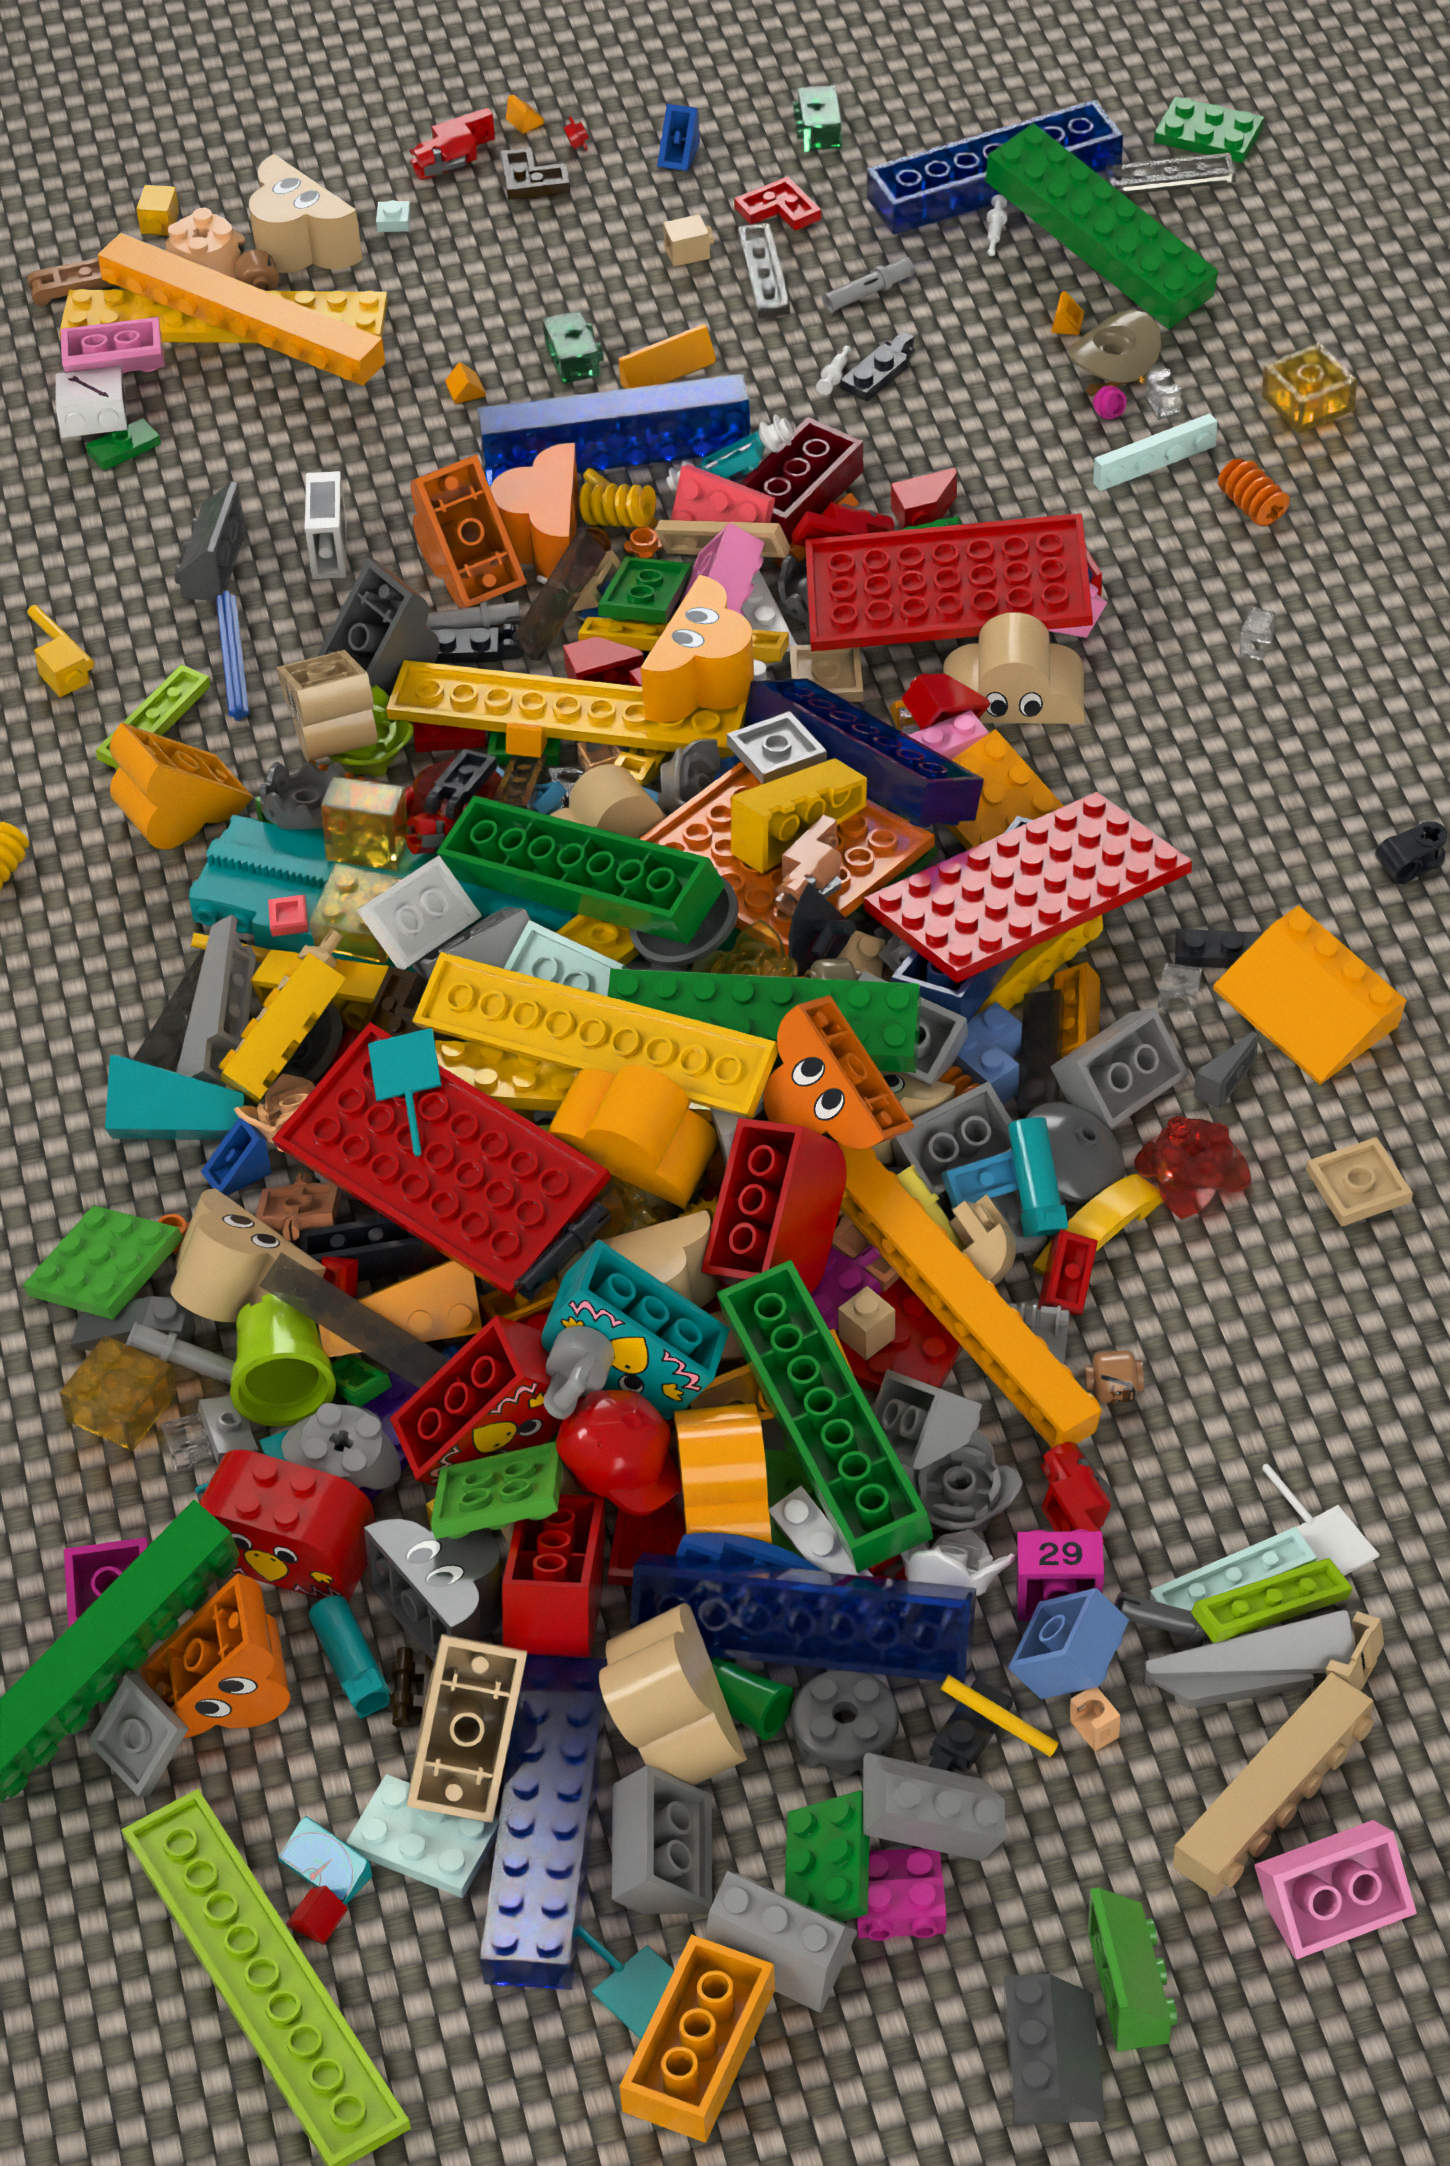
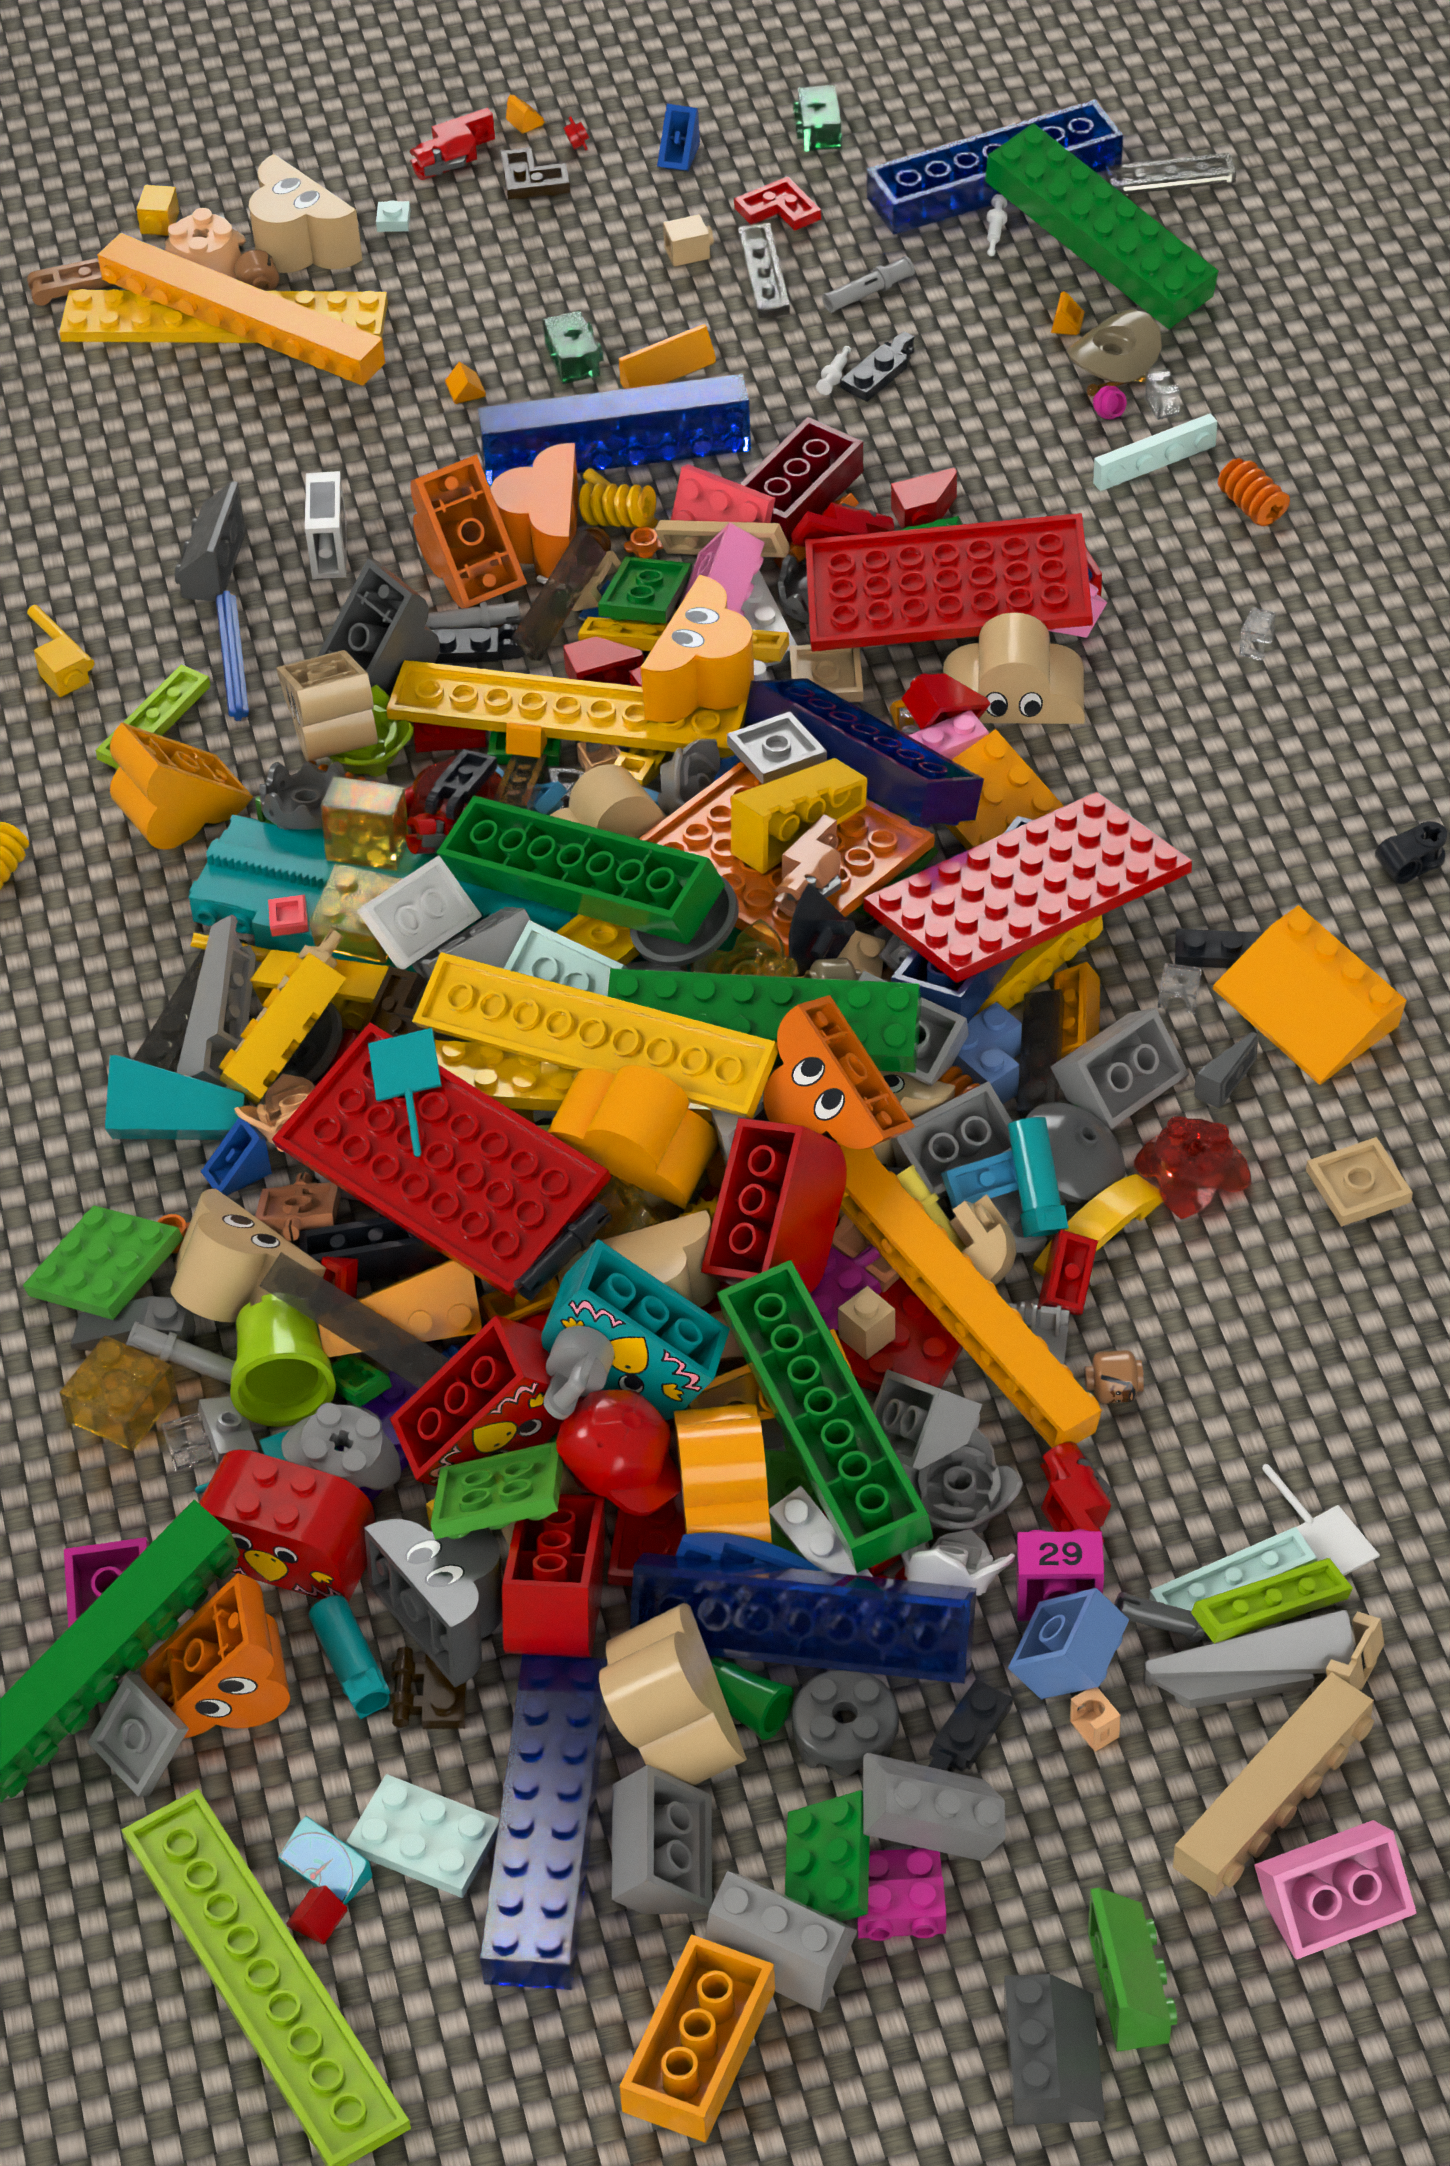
(91, 401): white brick -> none
(123, 444): green plate -> none
(126, 344): bright pink slope -> none
(466, 1728): tan brick -> none
(634, 1987): teal piece -> none
(743, 454): plate -> none
(999, 1715): yellow bar -> none
(1208, 129): plate -> none
(1309, 387): clear yellow brick -> none

